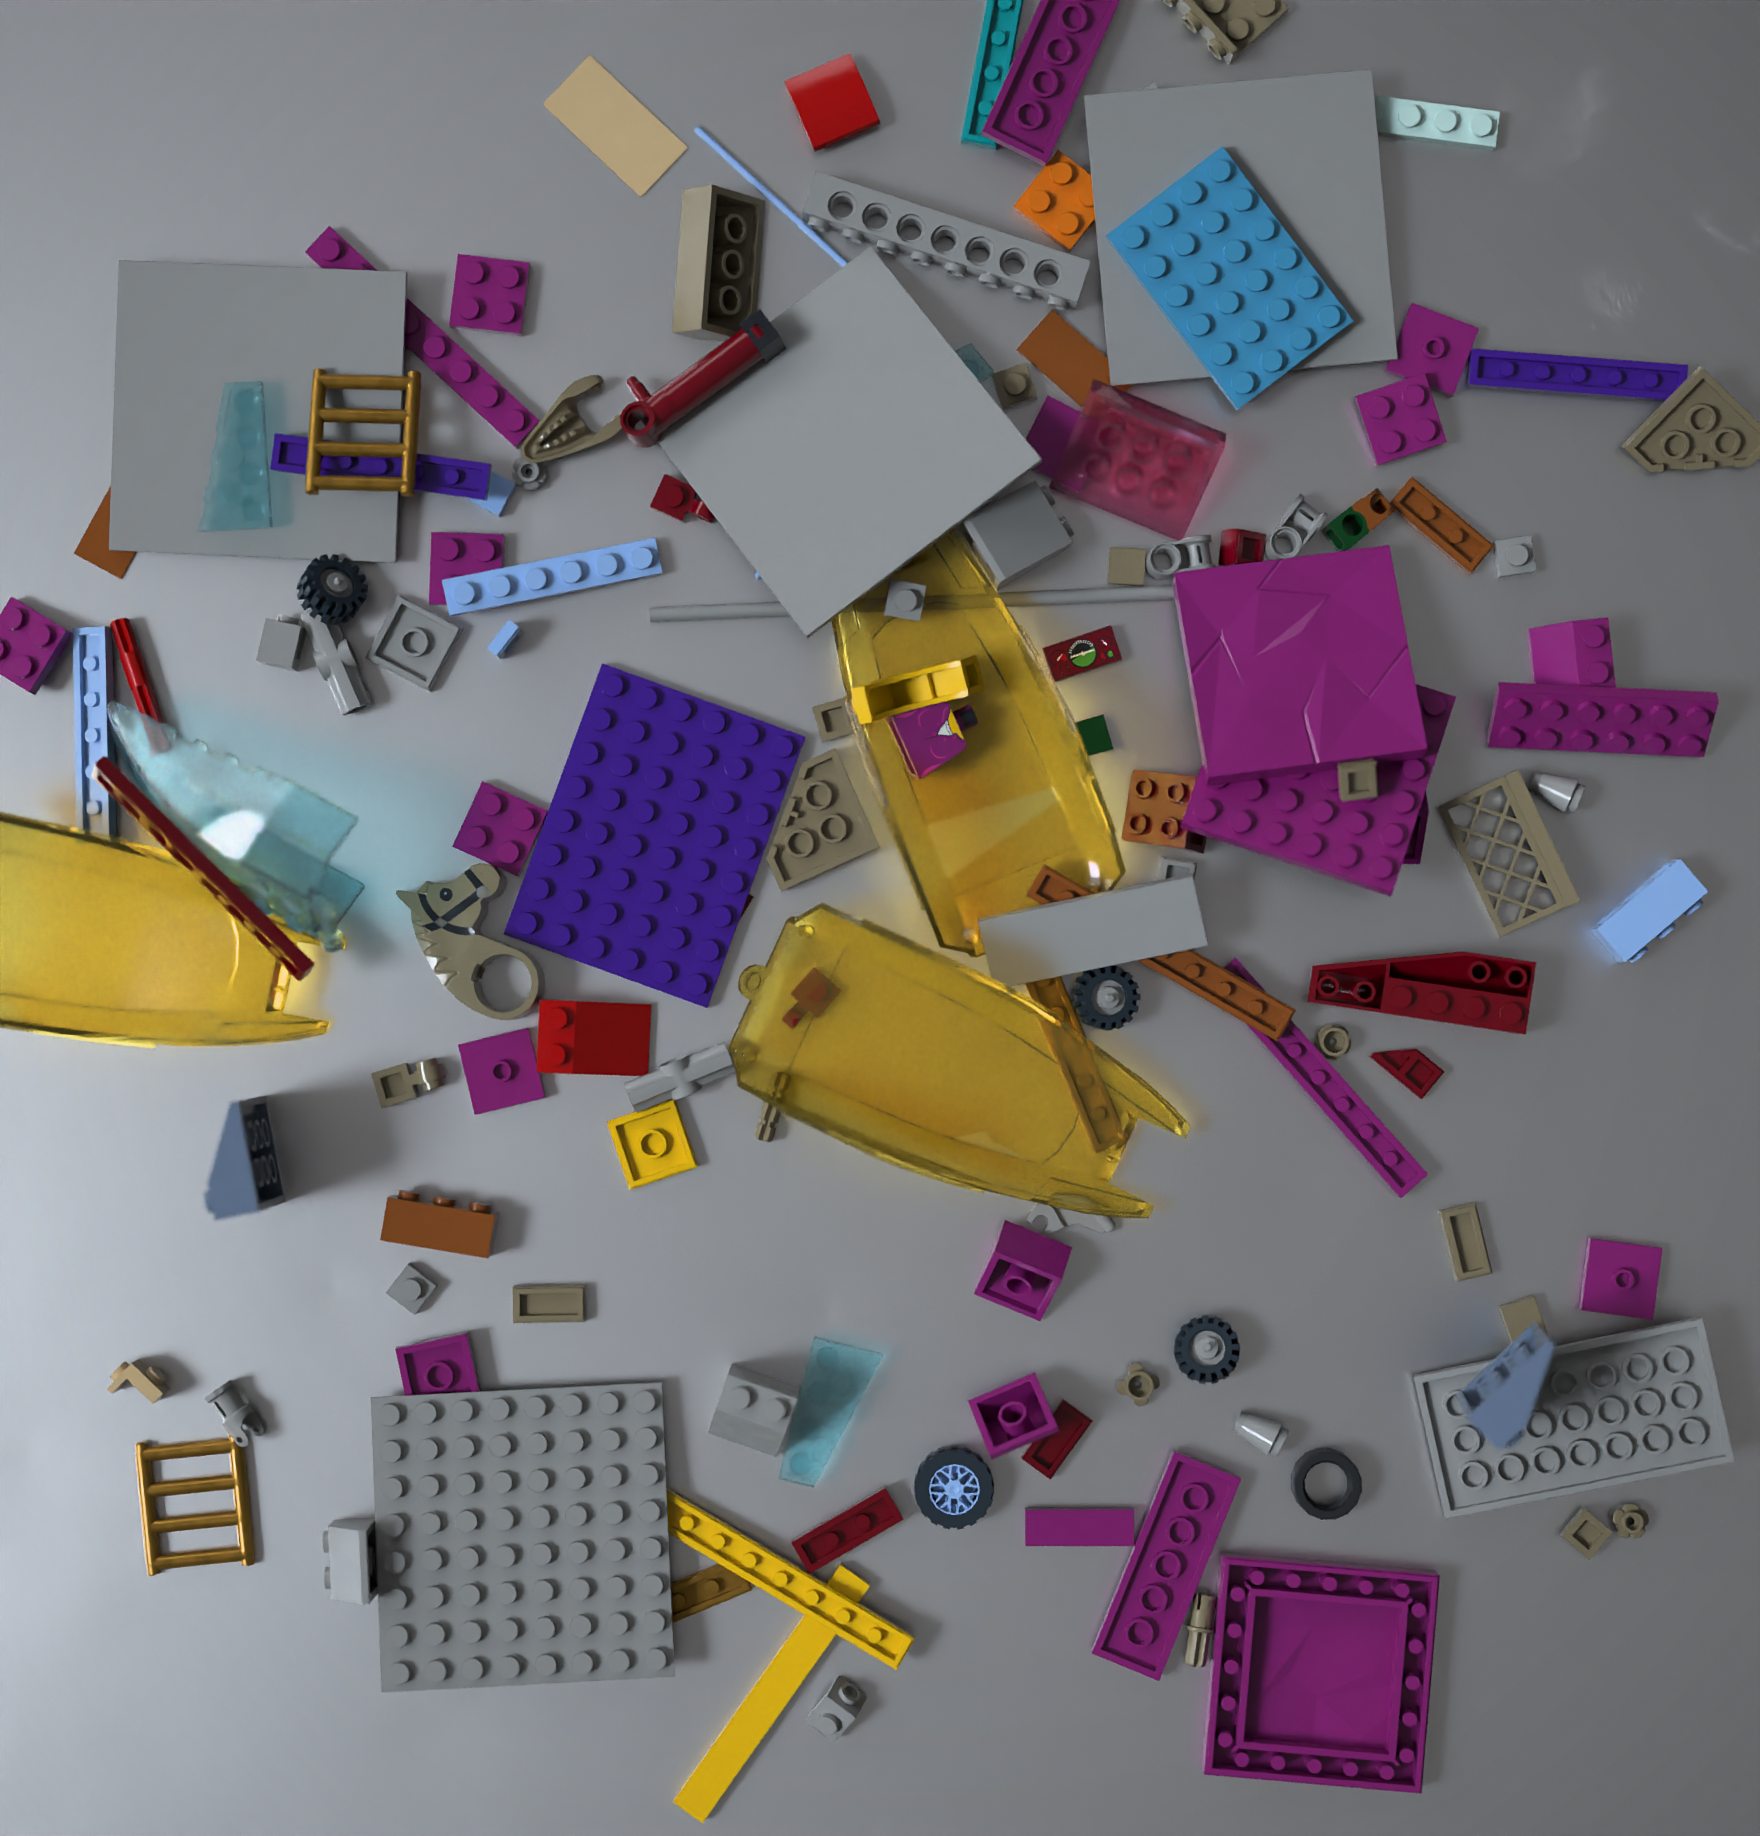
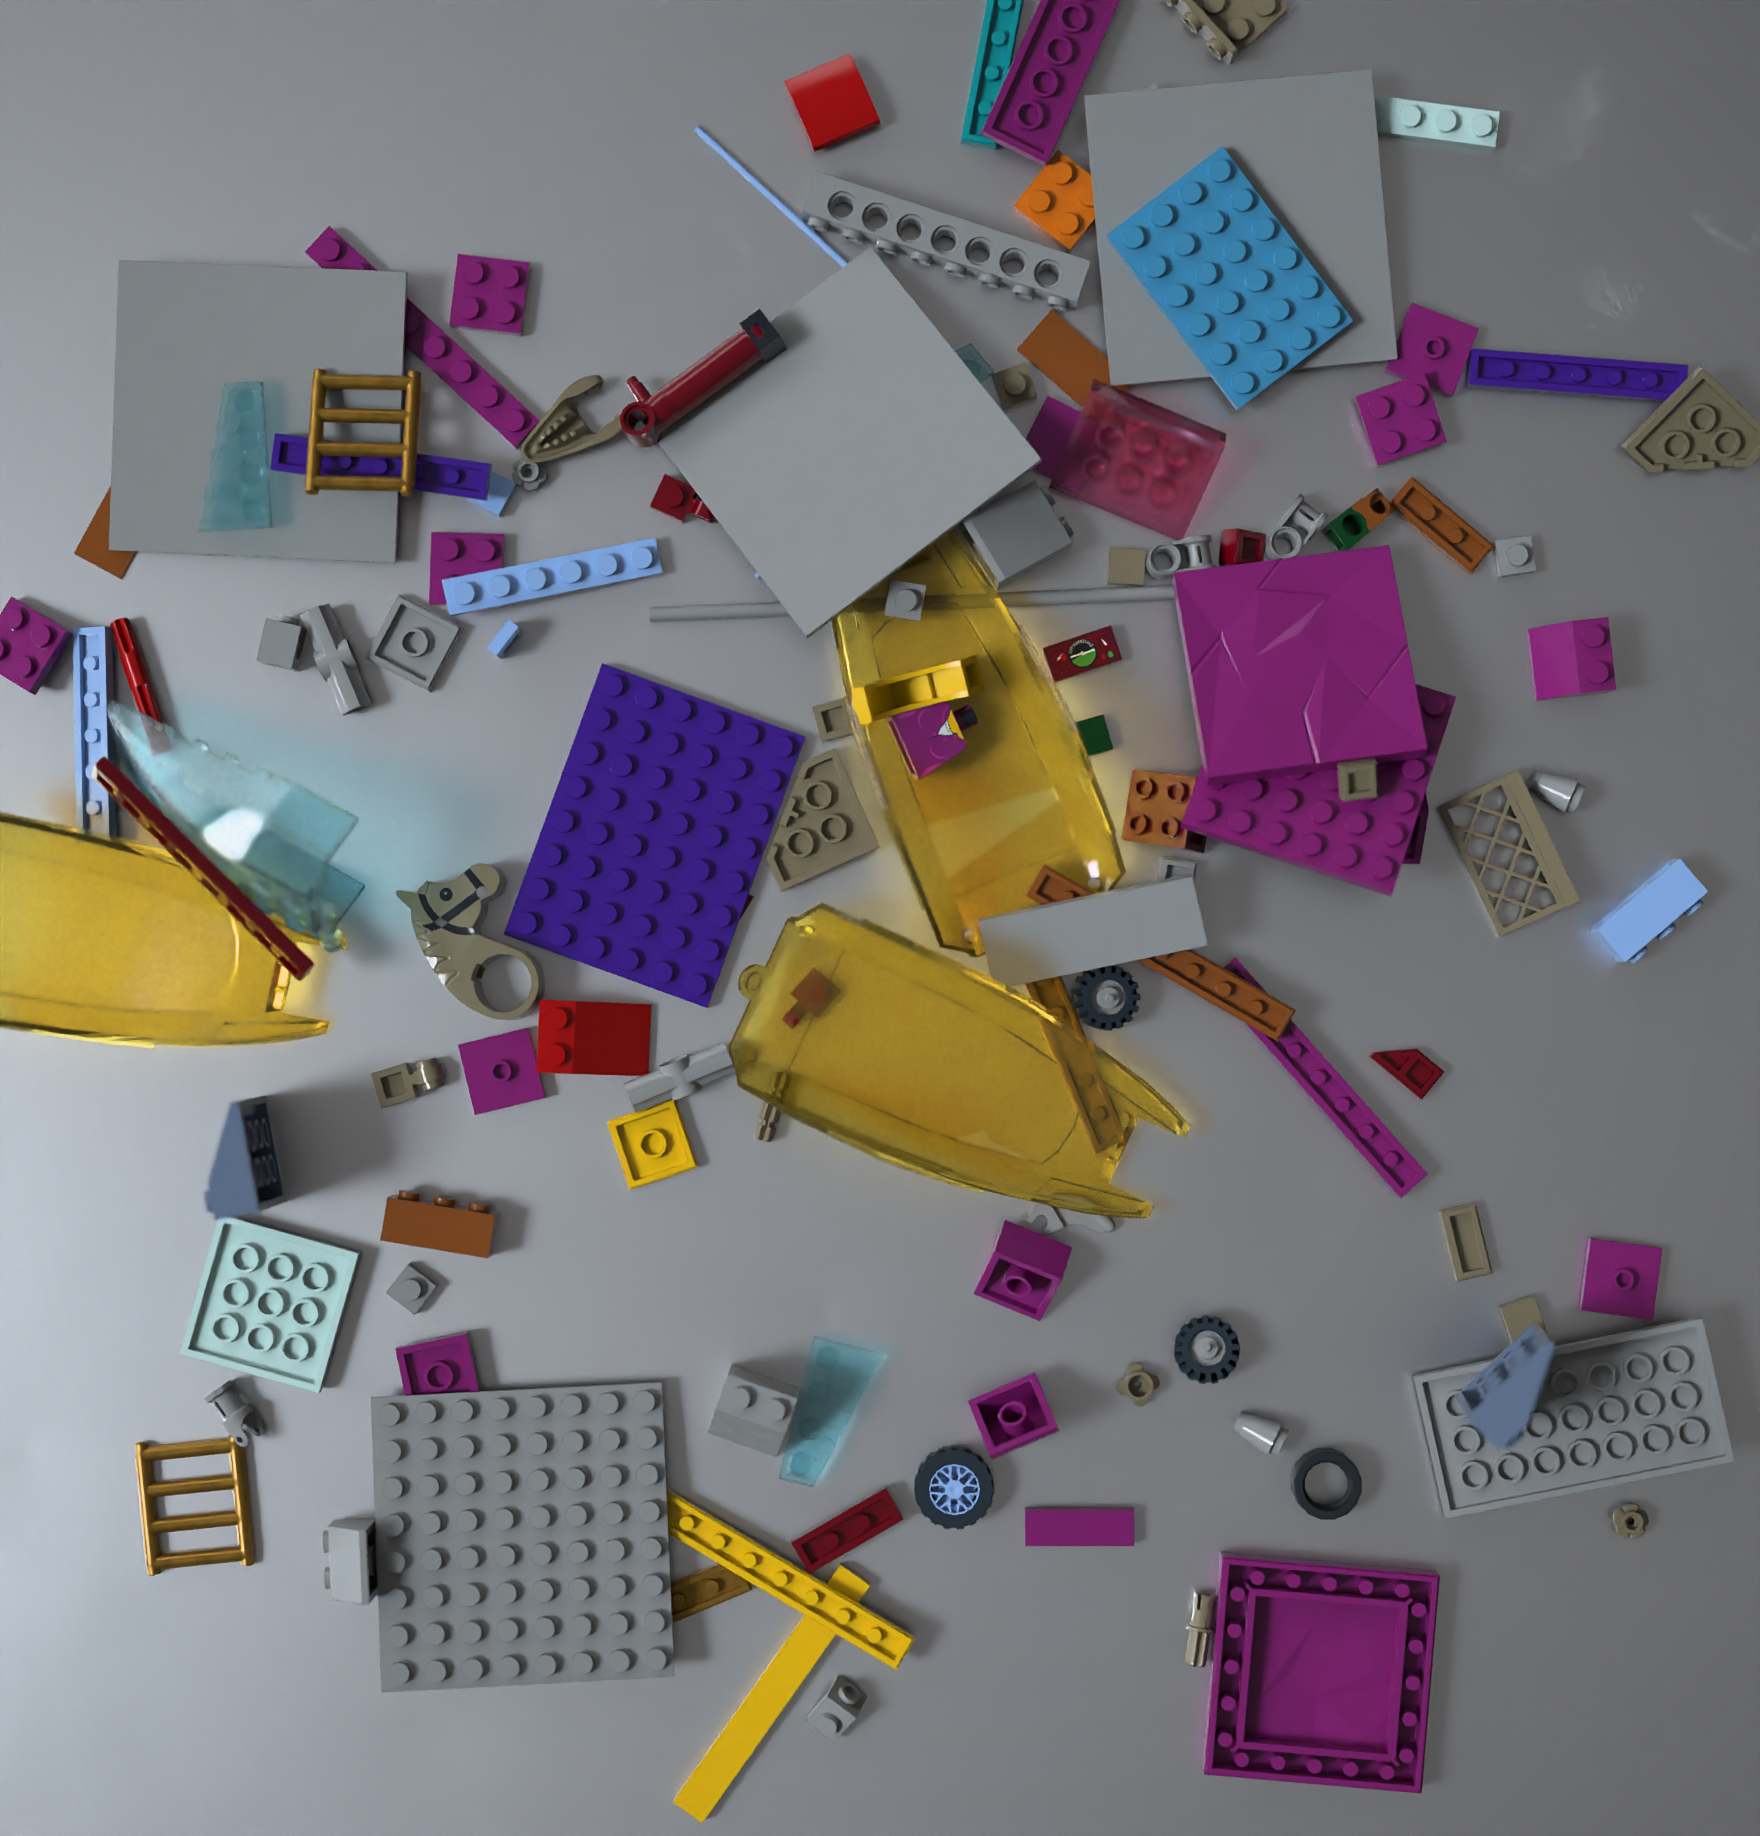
(146, 1379): tan bracket -> none
(270, 1303): none -> light aqua plate
(332, 589): black wheel -> none
(500, 829): magenta plate -> none
(549, 1303): dark tan tile -> none
(615, 125): tan sticker -> none
(717, 262): dark tan slope -> none
(1051, 1451): dark red tile -> none
(1165, 1565): magenta plate -> none
(1342, 1044): dark tan plate -> none
(1433, 987): dark red wedge -> none
(1586, 1533): dark tan plate -> none
(1601, 719): magenta plate -> none

